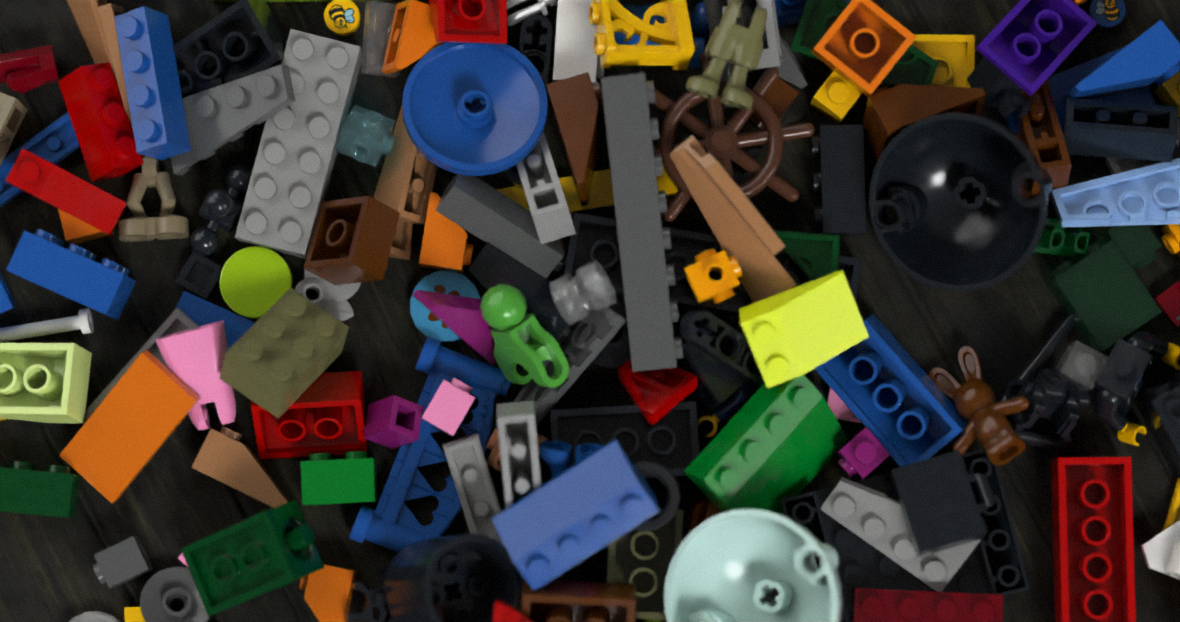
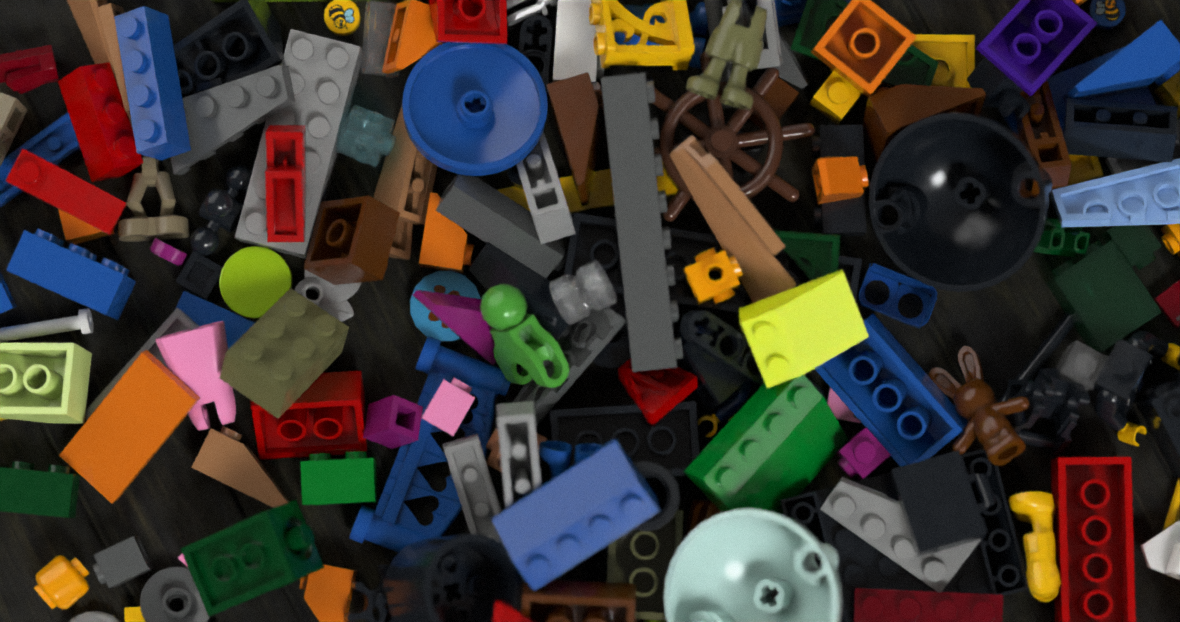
(62, 582): none -> light orange head
(167, 252): none -> magenta tile
(286, 183): none -> red slope
(838, 179): none -> orange slope
(892, 278): none -> blue piece
(1039, 545): none -> yellow piece
(1084, 169): none -> yellow tile

